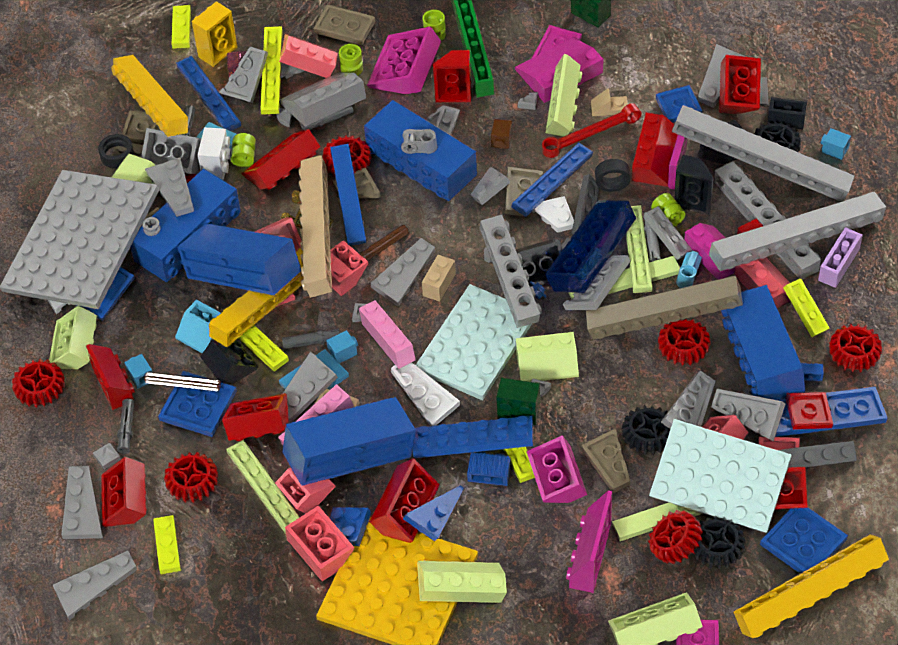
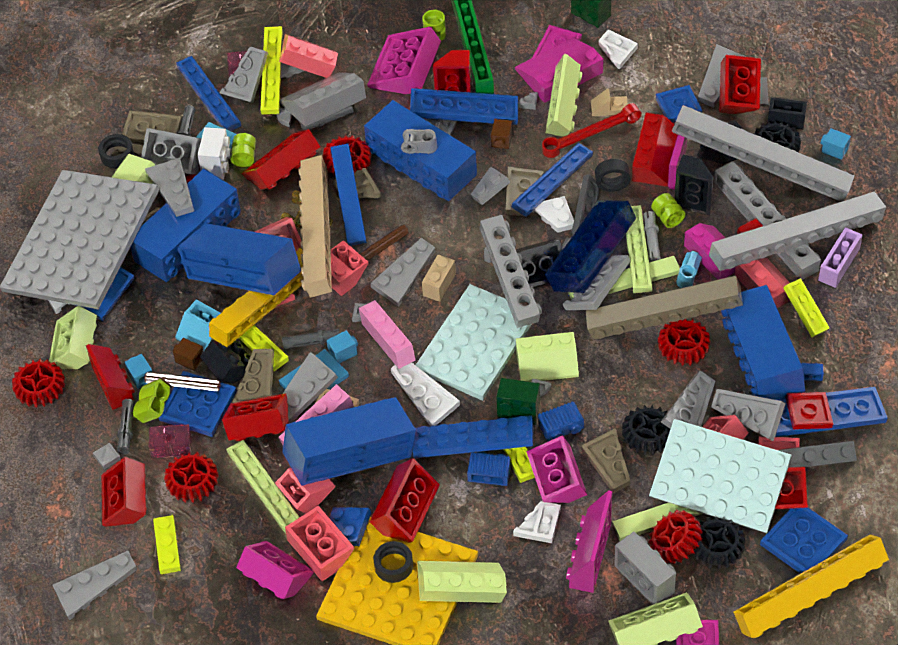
(80, 508): light grey wing -> none
(147, 224): light grey bush -> none
(150, 95): yellow brick -> none
(151, 401): none -> lime brick
(170, 440): none -> clear pink brick
(181, 26): neon yellow plate -> none
(188, 354): none -> reddish brown brick
(214, 33): yellow brick -> none
(258, 376): none -> dark tan wing
(274, 569): none -> dark pink slope
(344, 24): dark tan plate -> none
(351, 59): lime wheel -> none
(393, 548): none -> black tyre
(433, 515): wing -> none
(463, 106): none -> blue plate
(539, 290): blue plate -> none
(540, 523): none -> white wing
(561, 421): none -> blue brick
(617, 47): none -> white wing
(645, 568): none -> light grey brick
(667, 233): light grey plate -> none
(853, 353): red gear -> none

